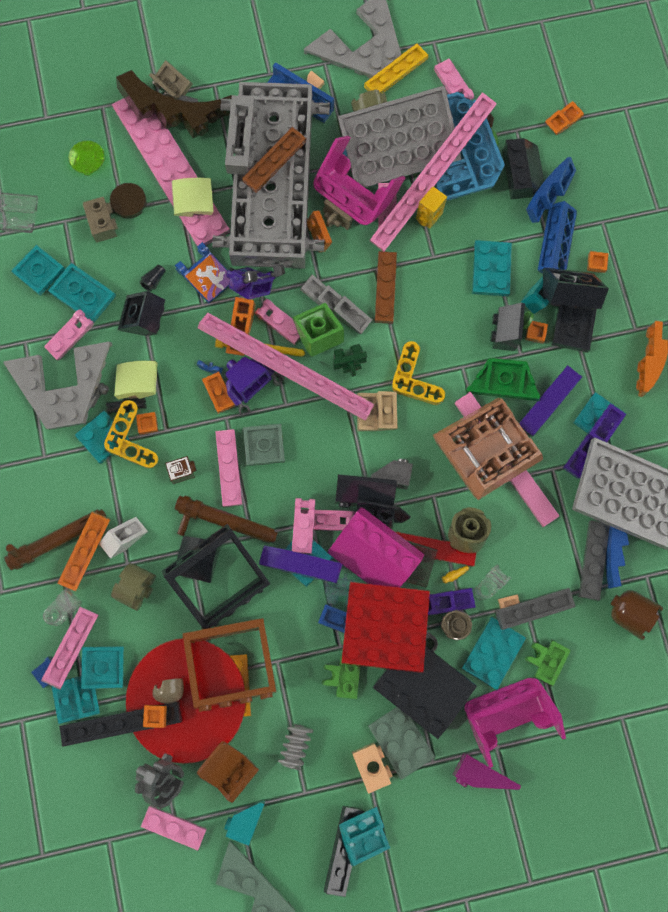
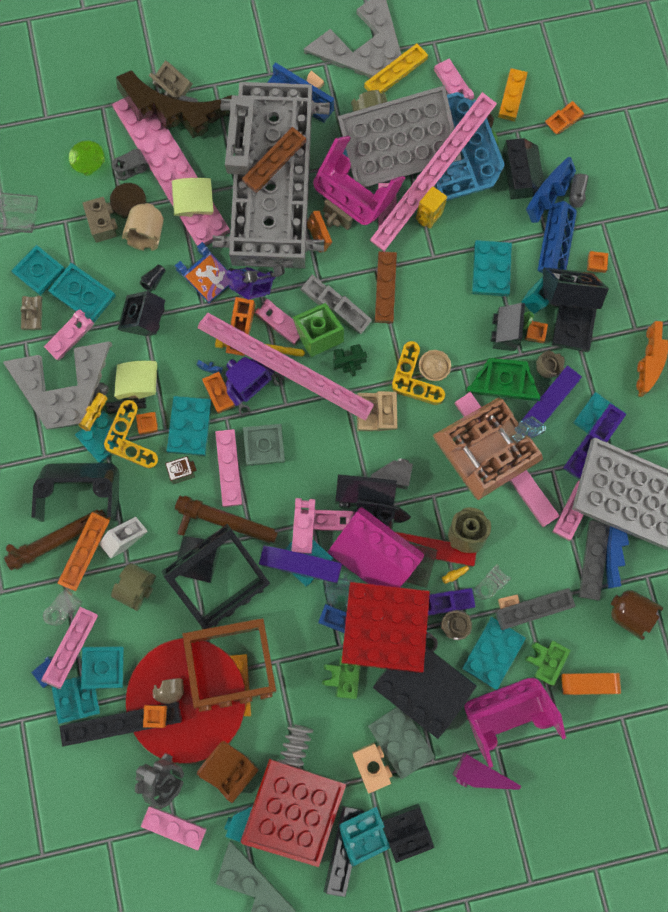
(31, 313): none -> dark tan hips
(93, 412): none -> yellow pin
(102, 476): none -> black windscreen
(130, 163): none -> dark grey piece
(143, 227): none -> tan cylinder
(189, 426): none -> teal plate
(293, 813): none -> red plate
(407, 833): none -> black slope
(435, 365): none -> tan hat
(512, 94): none -> light orange plate
(529, 427): none -> clear light blue plate
(550, 364): none -> dark tan hair
(569, 518): none -> bright pink plate
(578, 188): none -> dark grey piece
(591, 683): none -> orange beam

